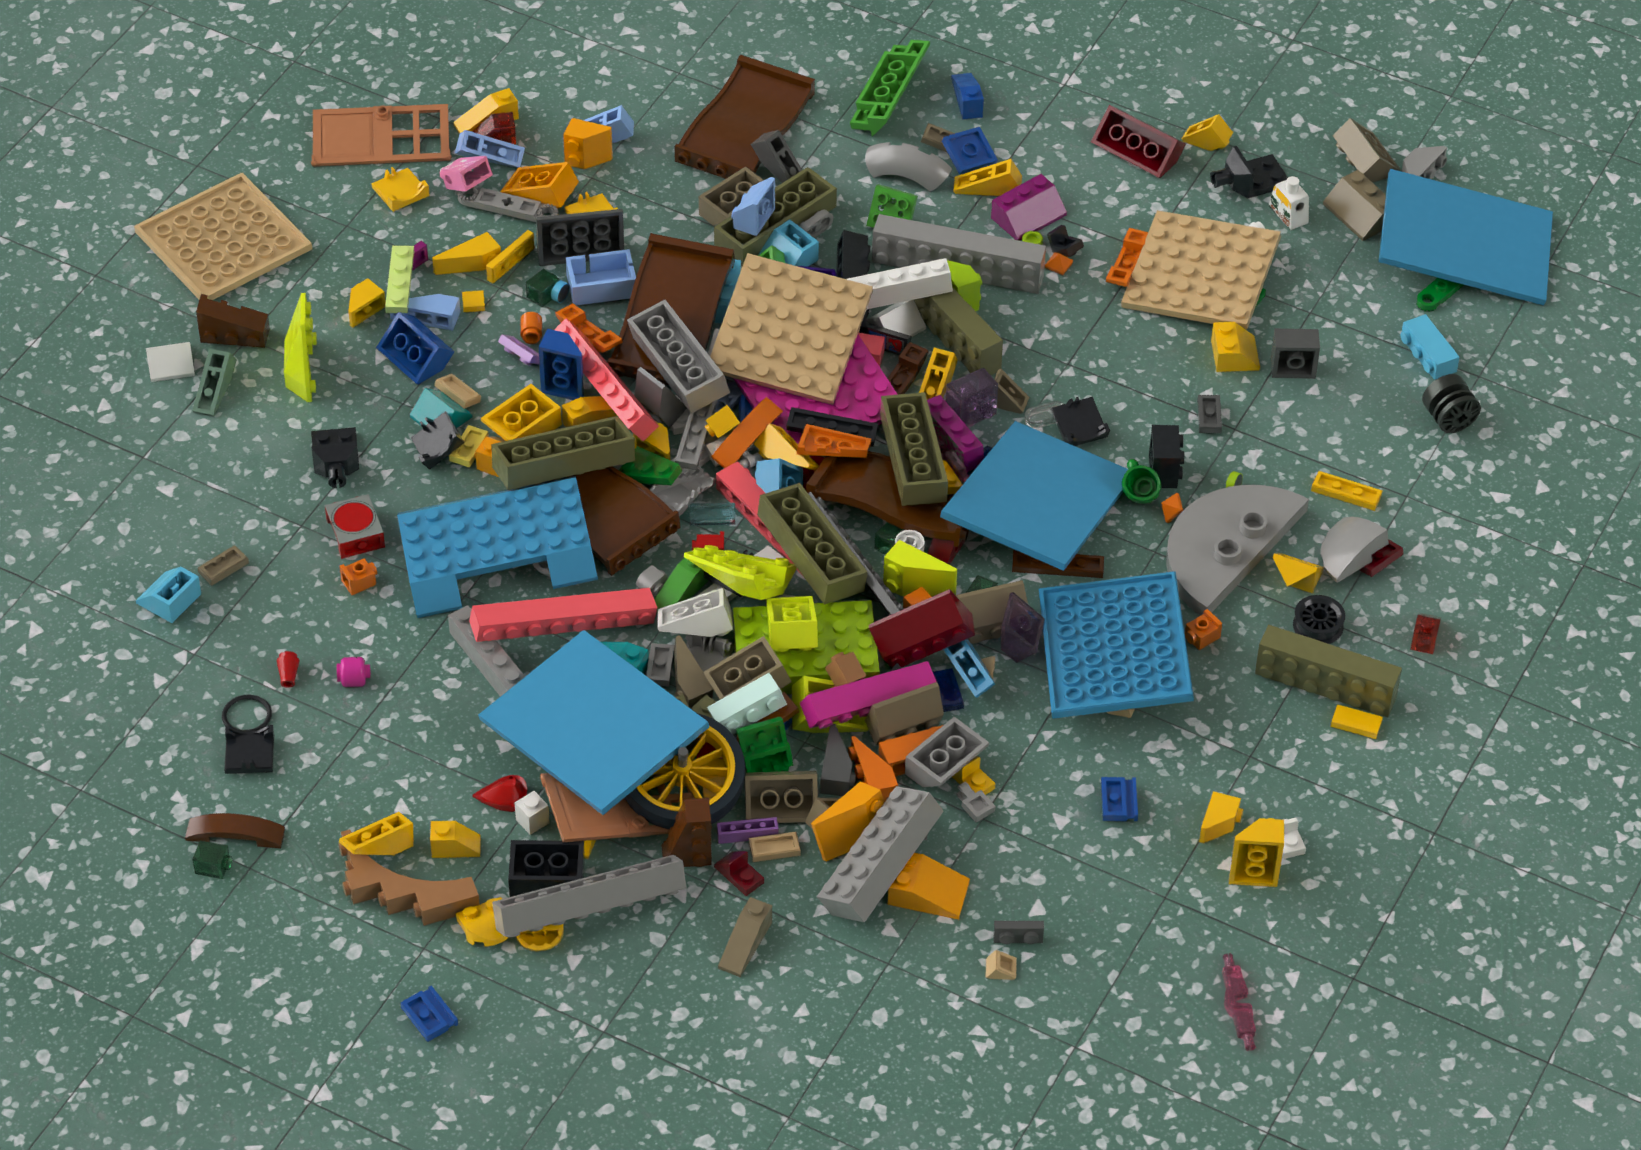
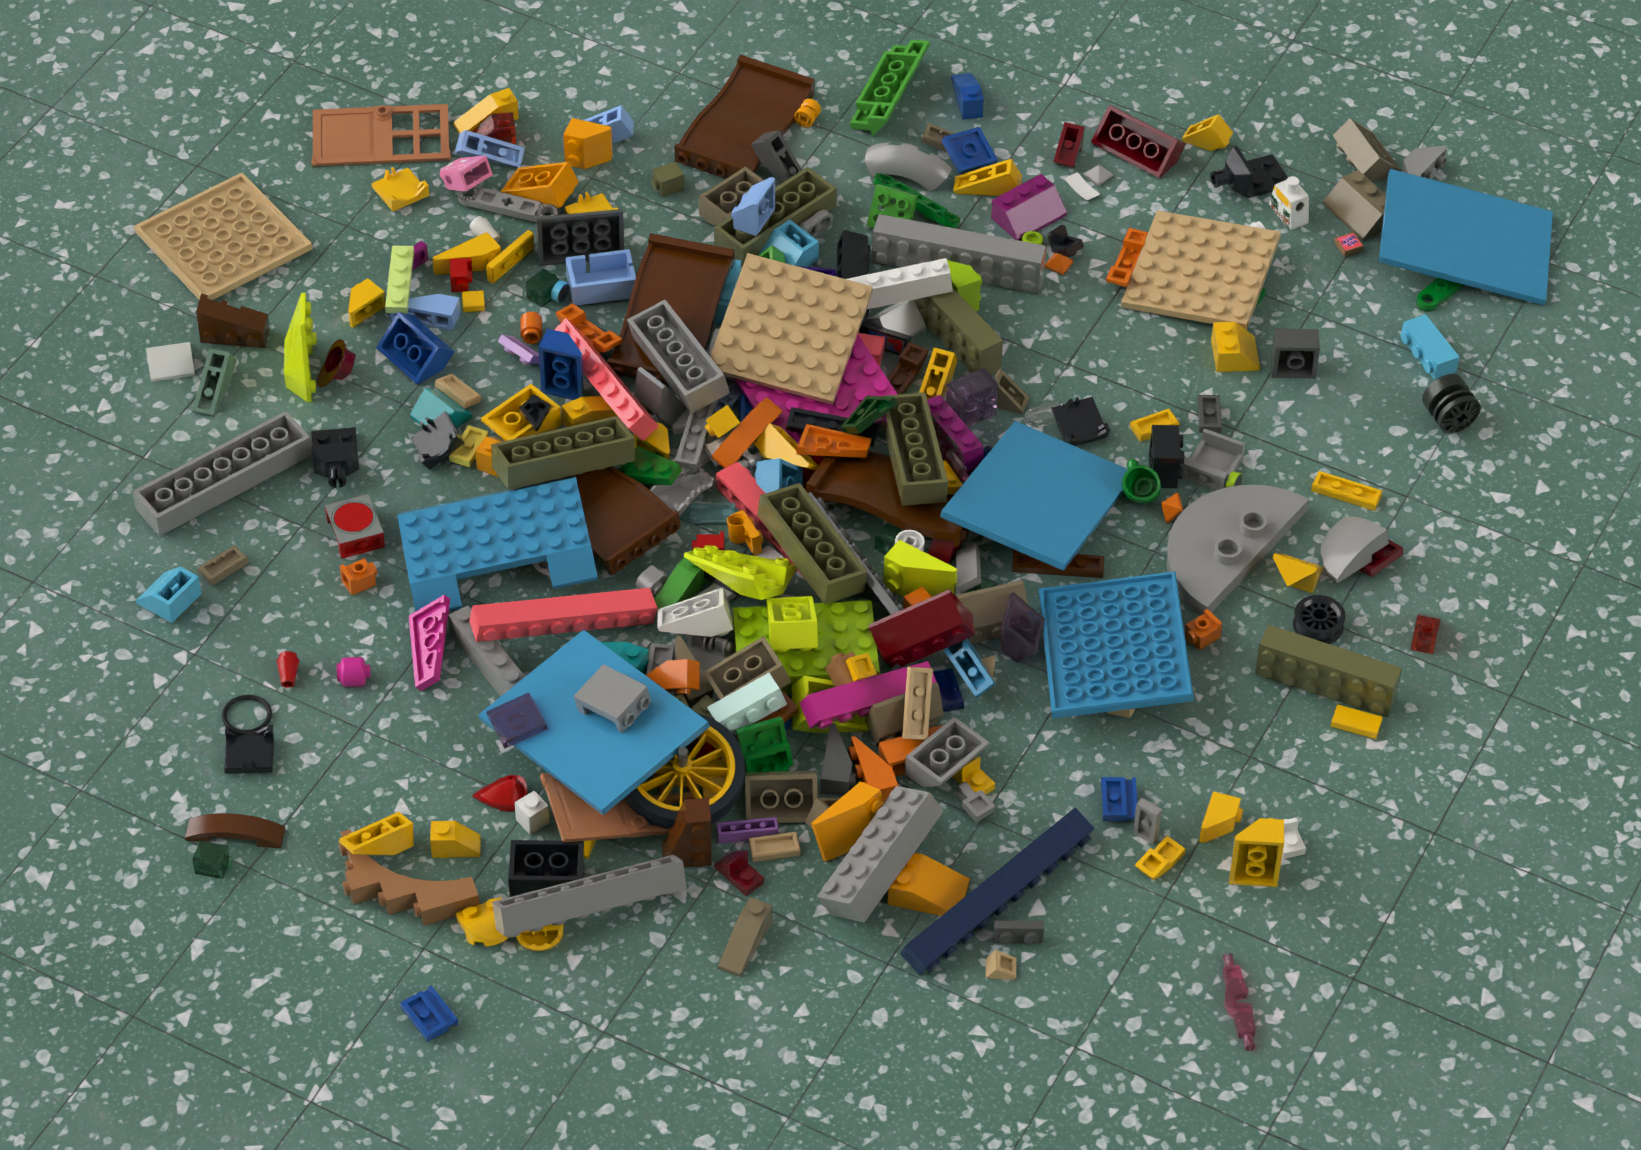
(222, 473): none -> light grey brick
(337, 364): none -> dark red piece
(427, 641): none -> dark pink wing
(461, 274): none -> red brick
(482, 225): none -> white cone
(516, 720): none -> clear purple tile
(535, 411): none -> black piece
(613, 697): none -> light grey panel
(667, 179): none -> olive brick
(677, 676): none -> orange slope
(742, 530): none -> light orange plate
(807, 113): none -> light orange wheel
(861, 667): none -> yellow tile
(868, 412): none -> dark green wing
(917, 703): none -> tan plate
(929, 208): none -> green piece
(968, 567): none -> light grey tile
(997, 891): none -> dark blue brick
(1069, 145): none -> dark red slope
(1081, 186): none -> white sticker
(1098, 175): none -> light grey slope
(1142, 426): none -> yellow tile
(1147, 821): none -> light grey plate
(1161, 859): none -> yellow slope
(1213, 460): none -> light grey panel
(1348, 244): none -> tile

